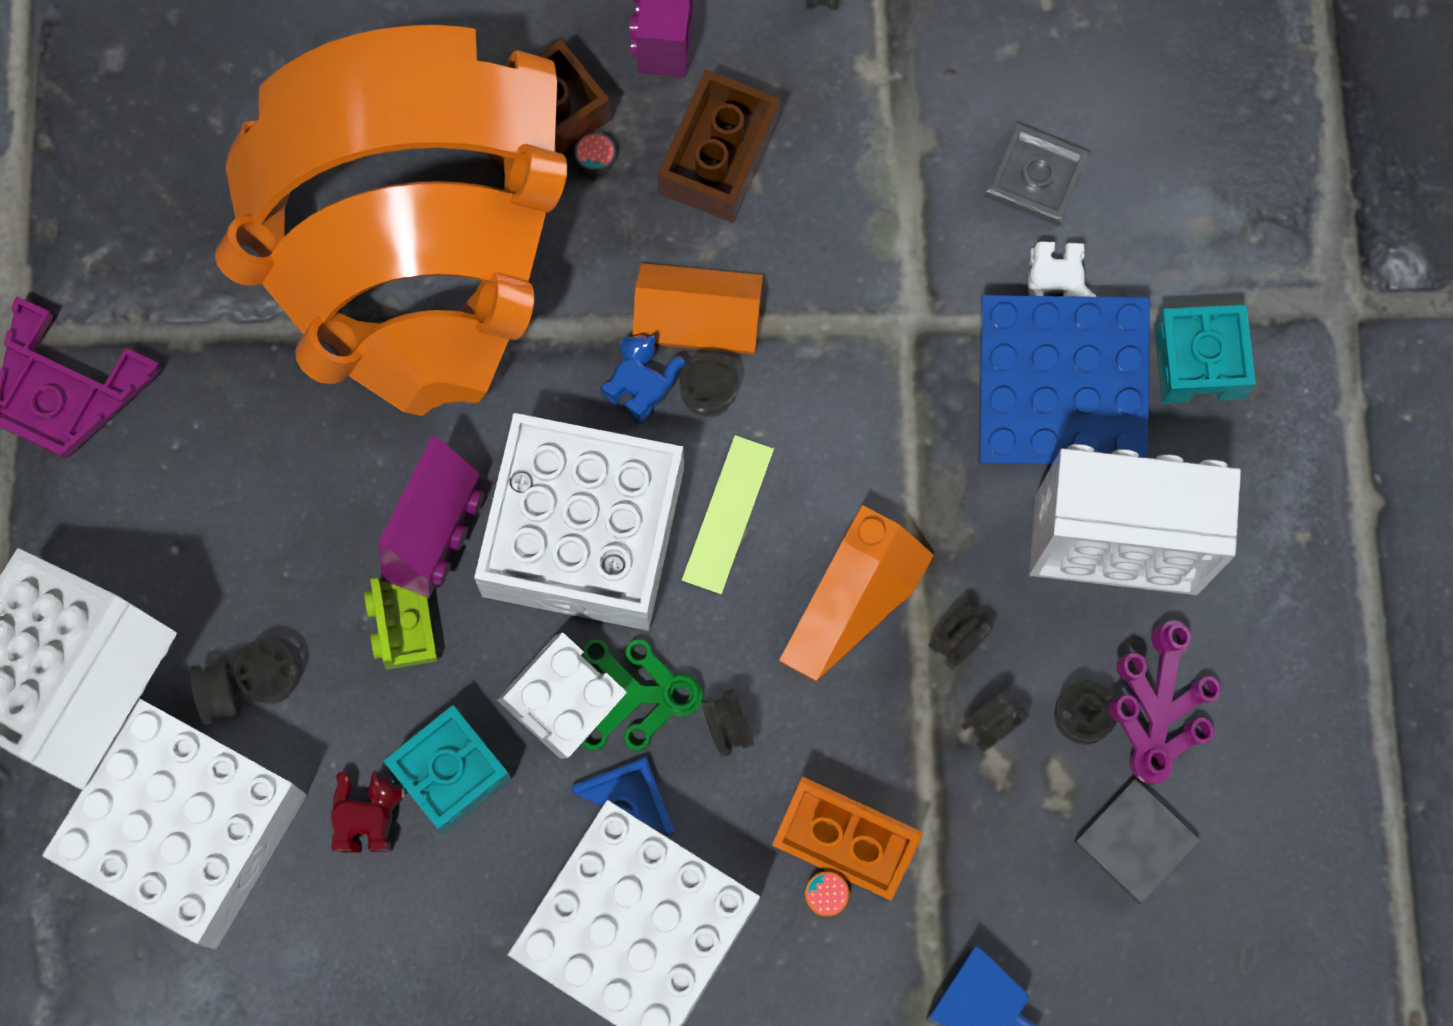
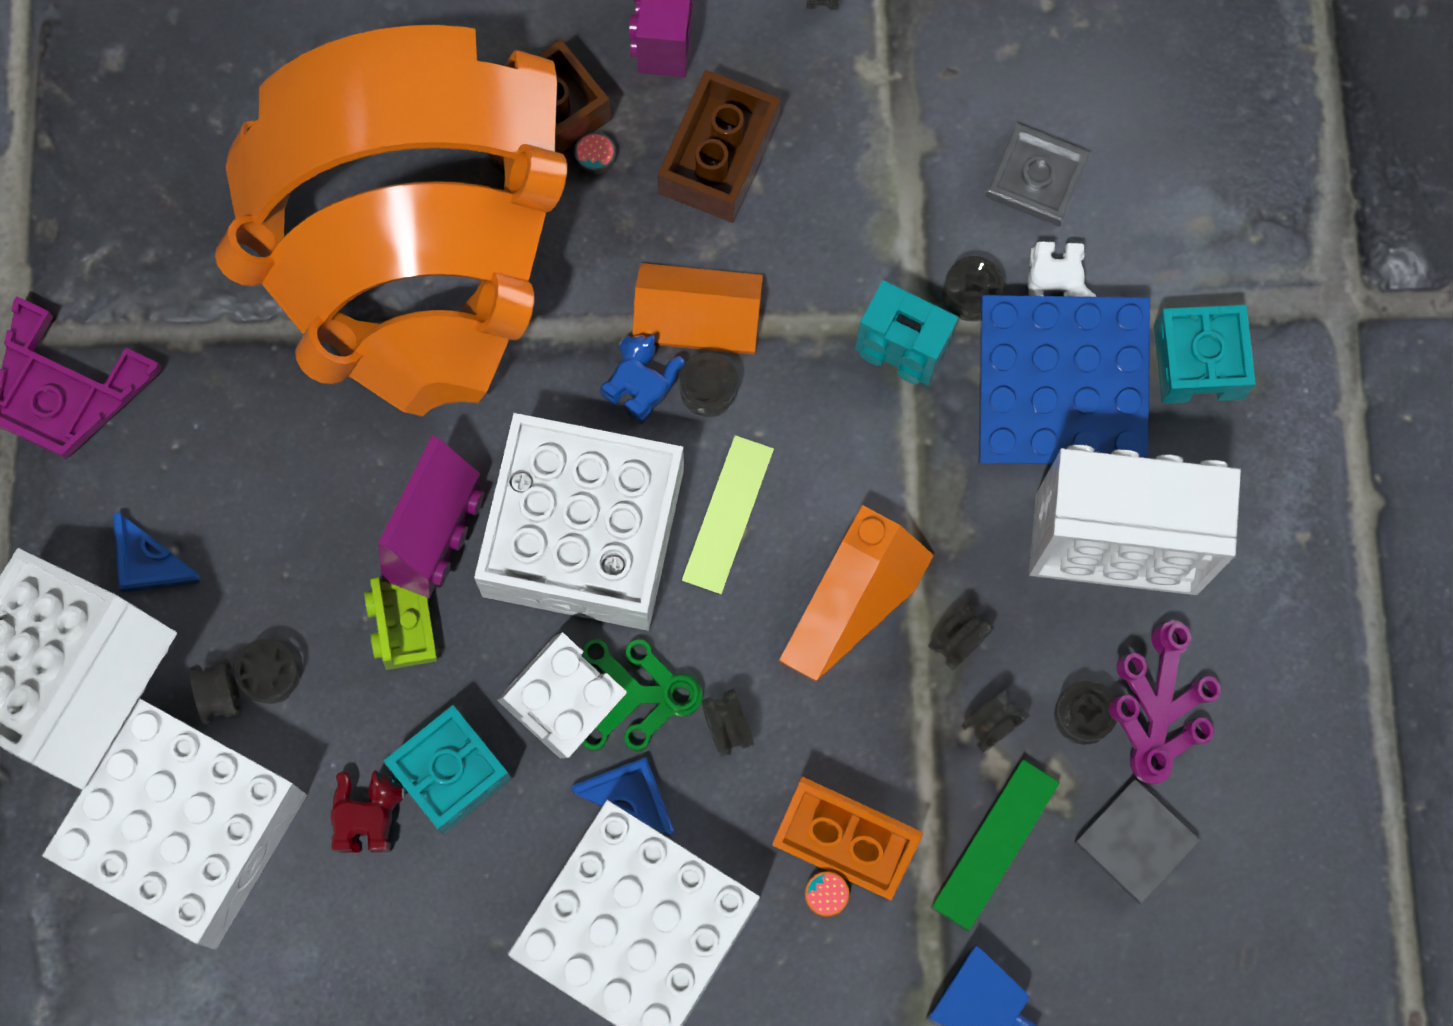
(145, 562): none -> blue tile
(905, 333): none -> teal piece
(967, 283): none -> clear smoke wheel
(995, 845): none -> green tile

